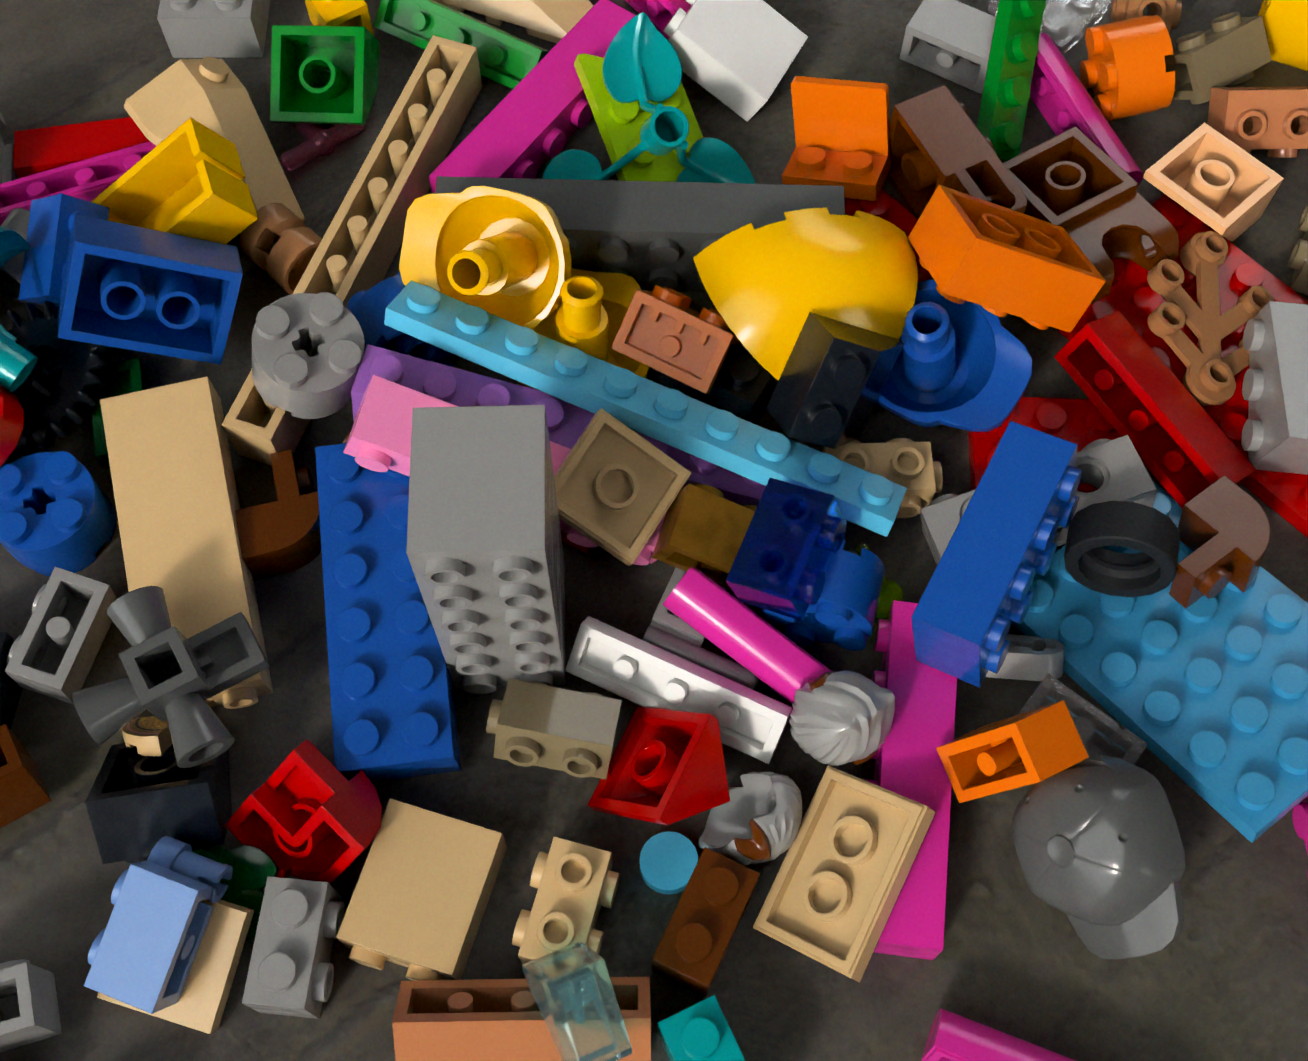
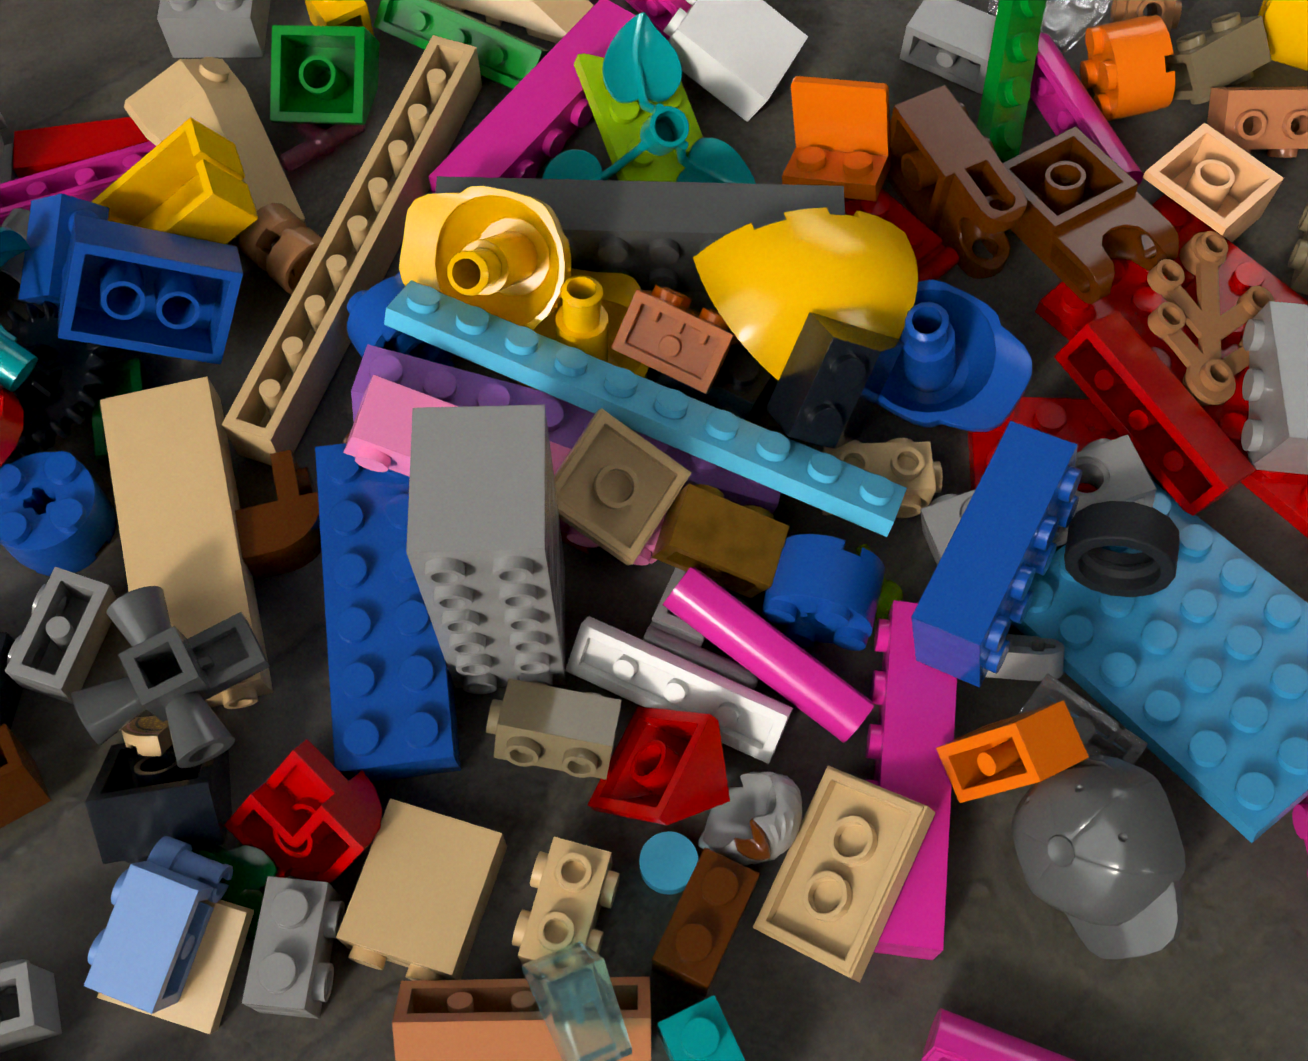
(301, 328): light grey brick -> none
(787, 549): clear blue brick -> none
(841, 717): light grey hair -> none
(1004, 260): orange brick -> none
(1227, 538): reddish brown brick -> none

